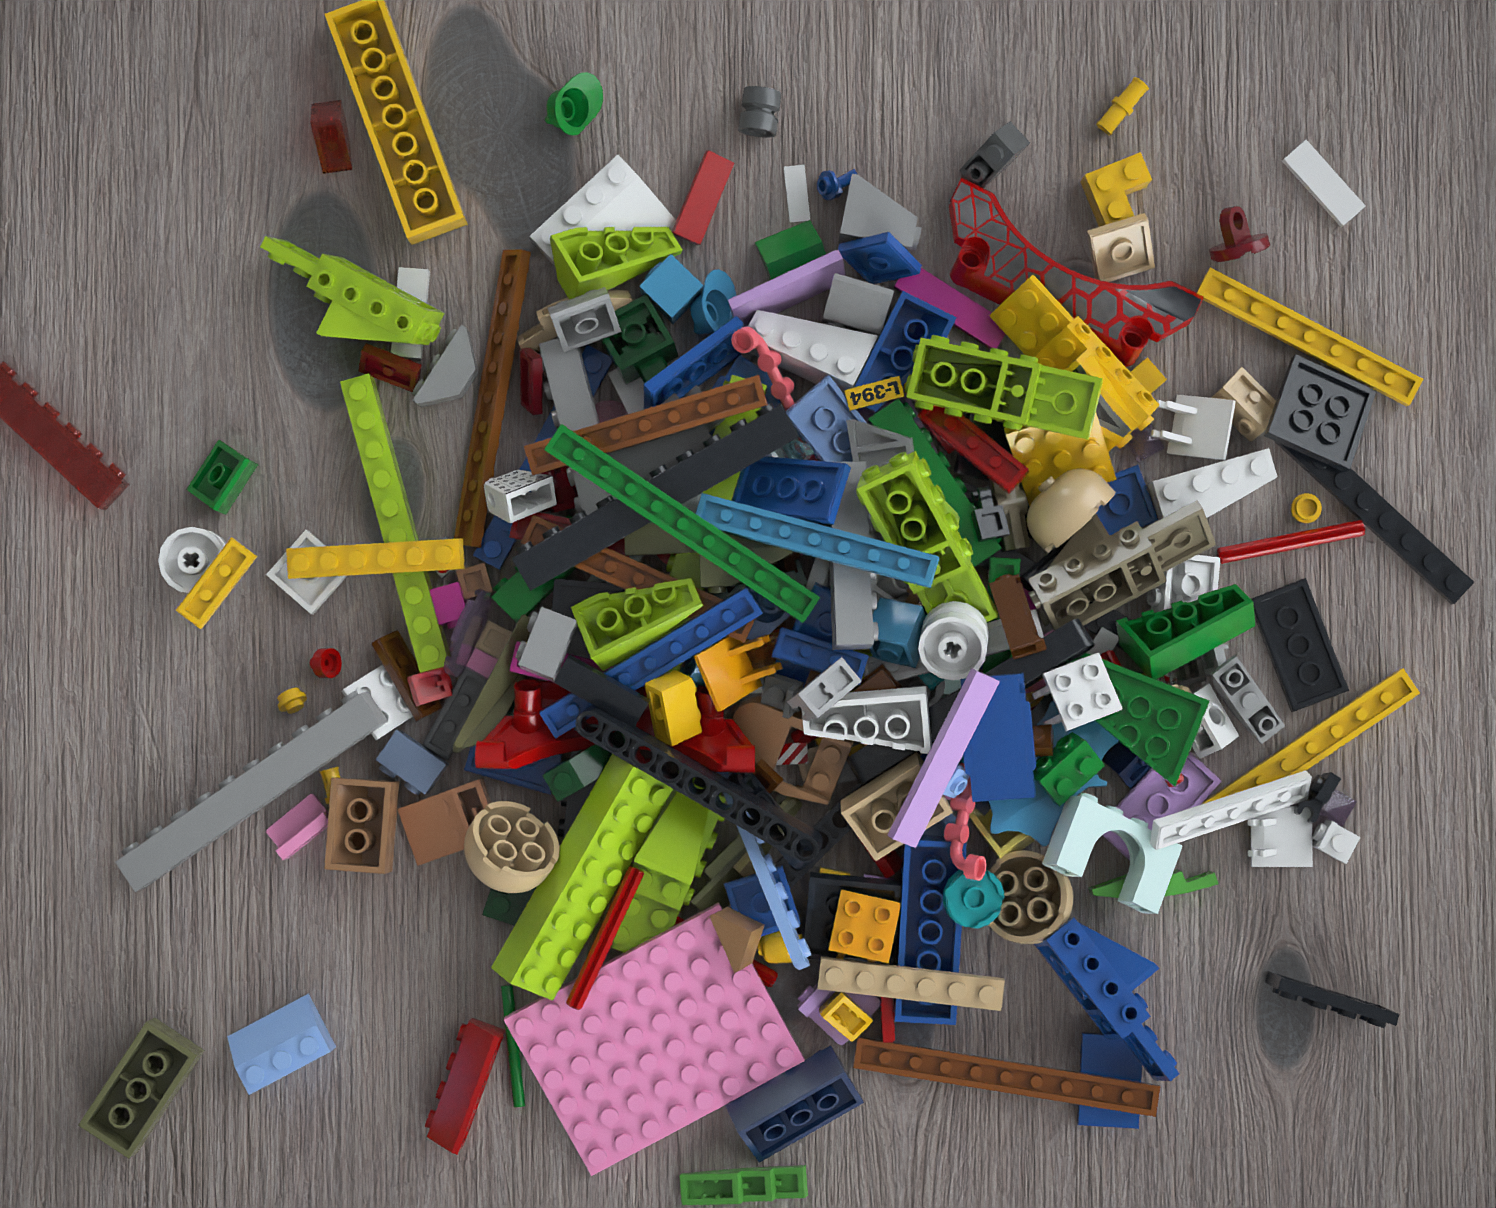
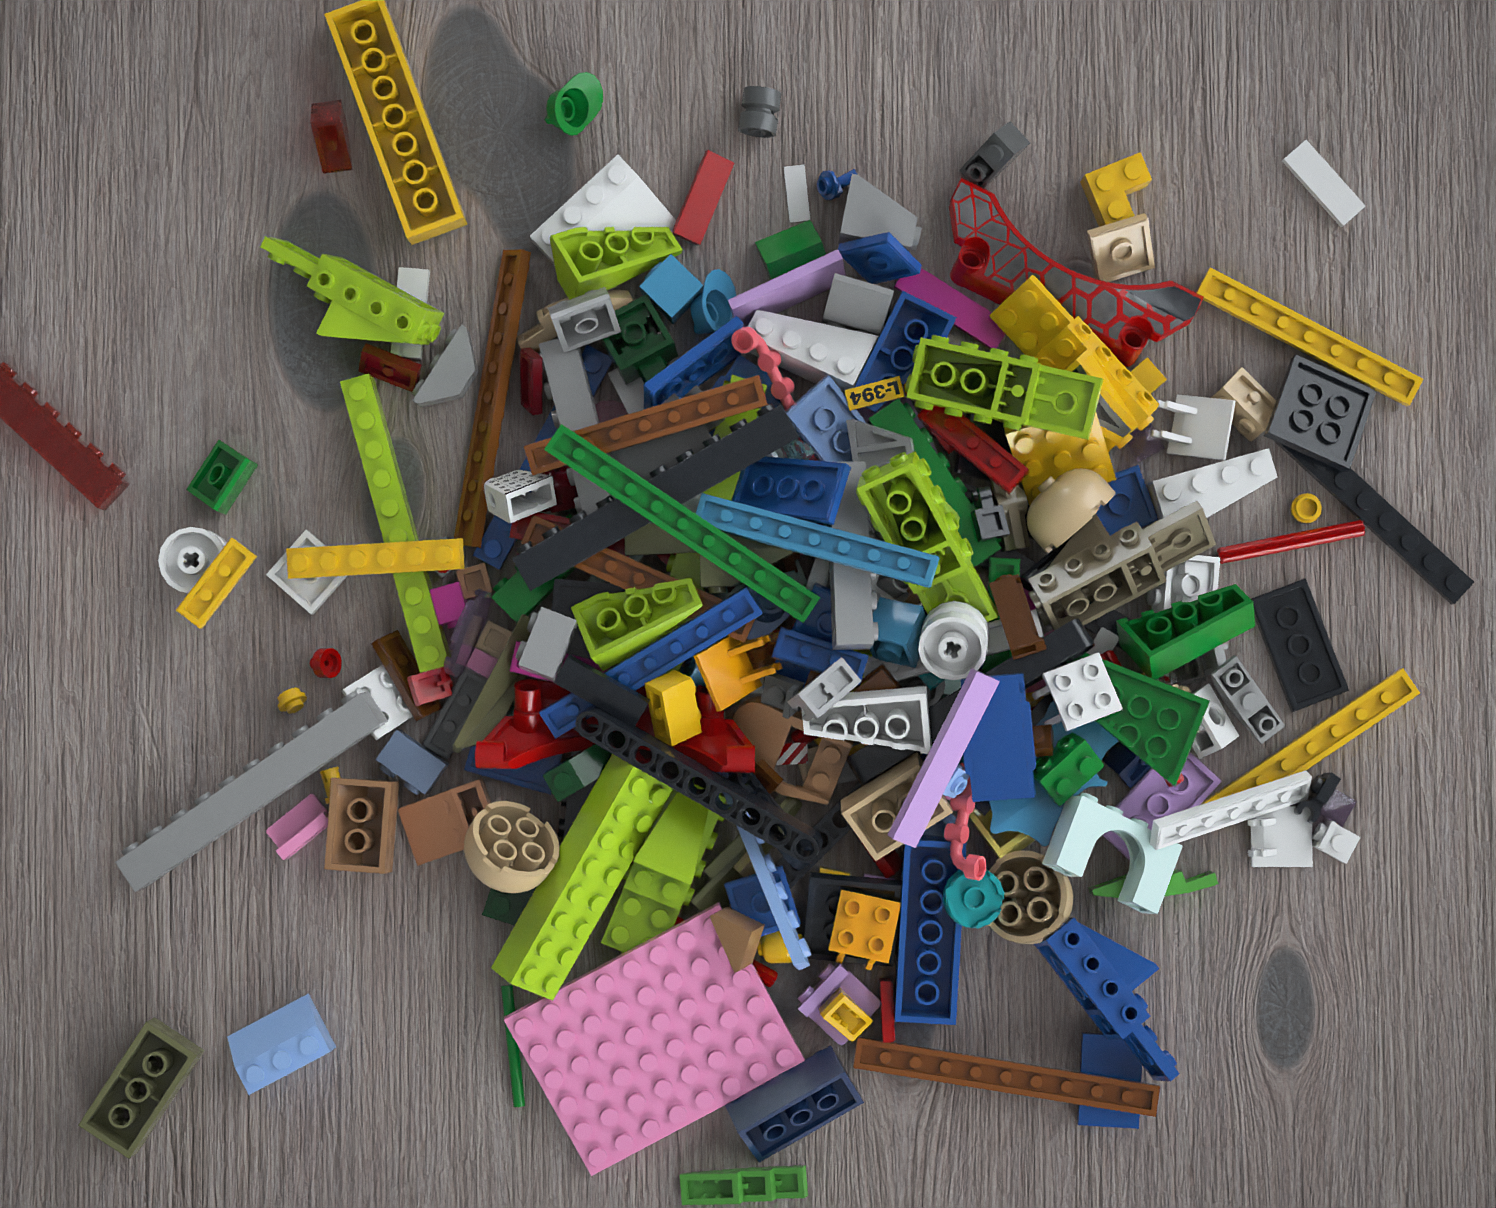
(465, 1084): red slope -> none
(605, 938): red axle -> none
(911, 983): tan plate -> none
(1122, 106): yellow pin -> none
(1237, 237): dark red tile -> none
(1340, 1003): black plate -> none

